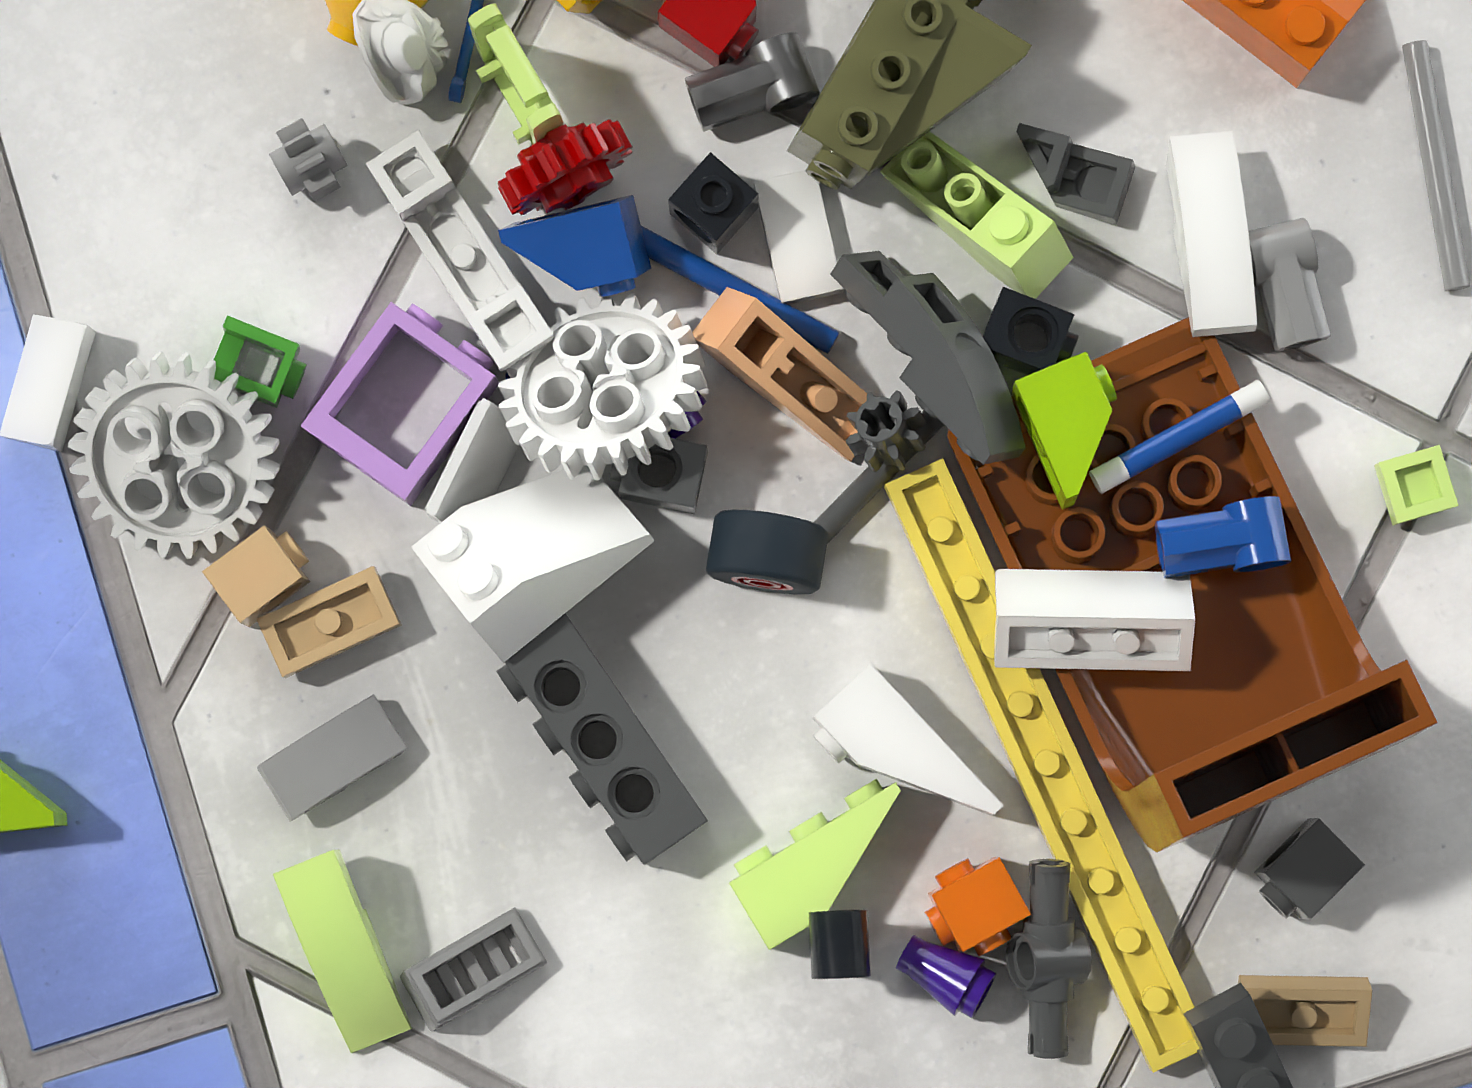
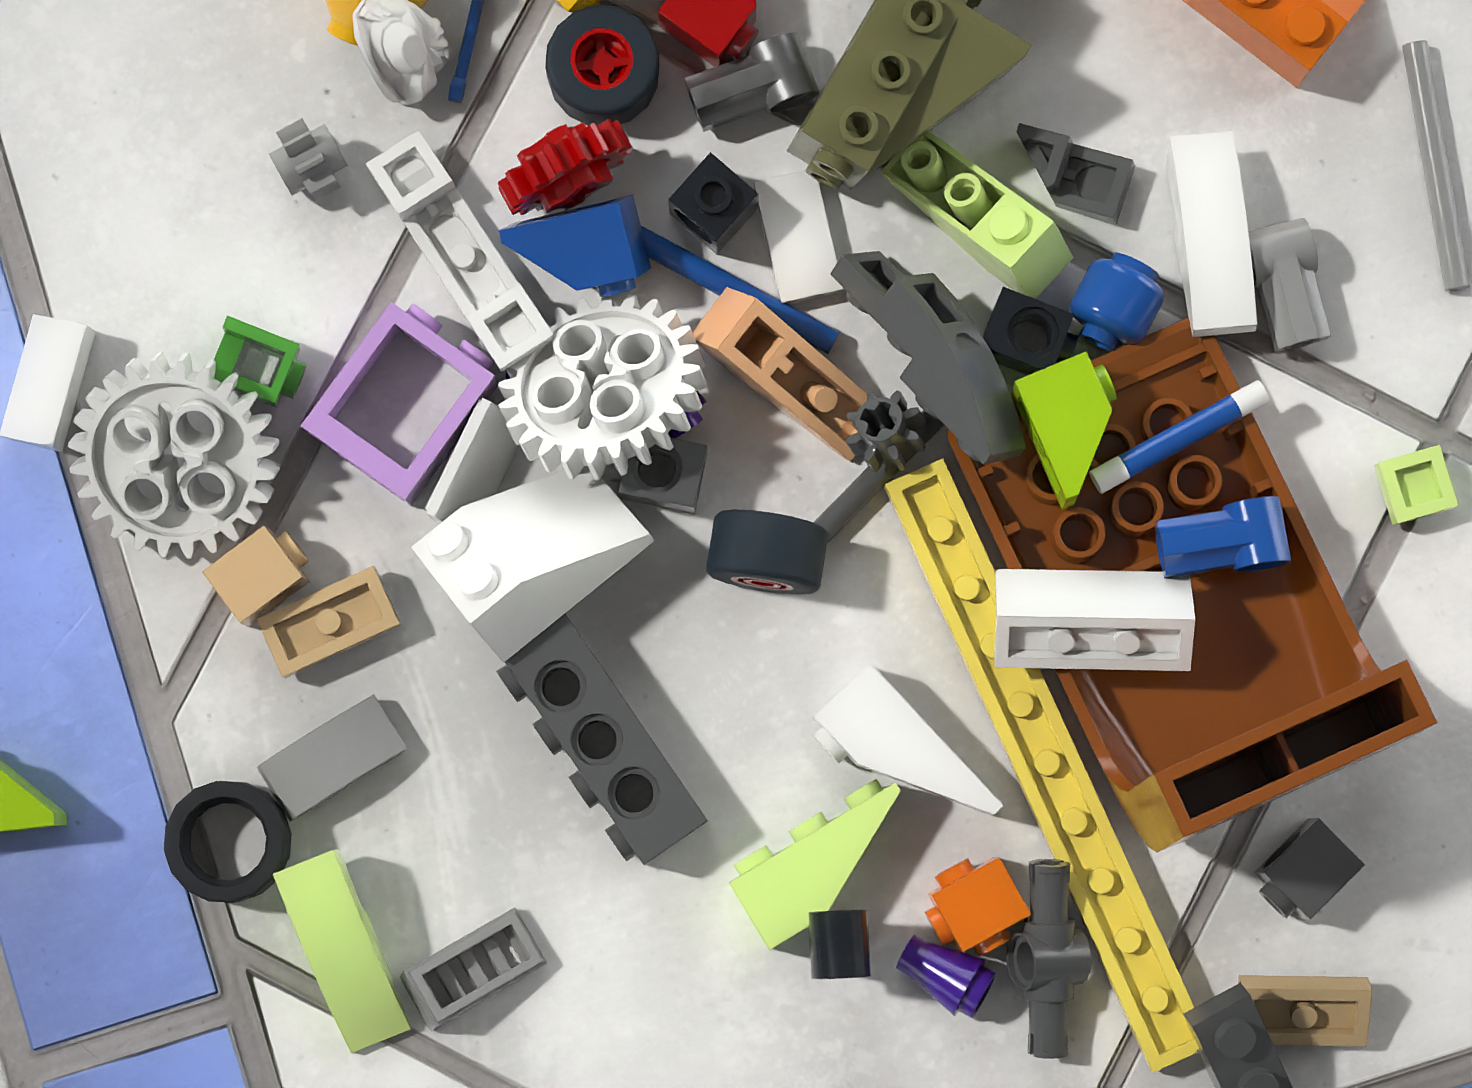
(178, 841): none -> black tyre
(513, 75): yellowish green container -> none
(599, 42): none -> black wheel
(1117, 301): none -> blue head

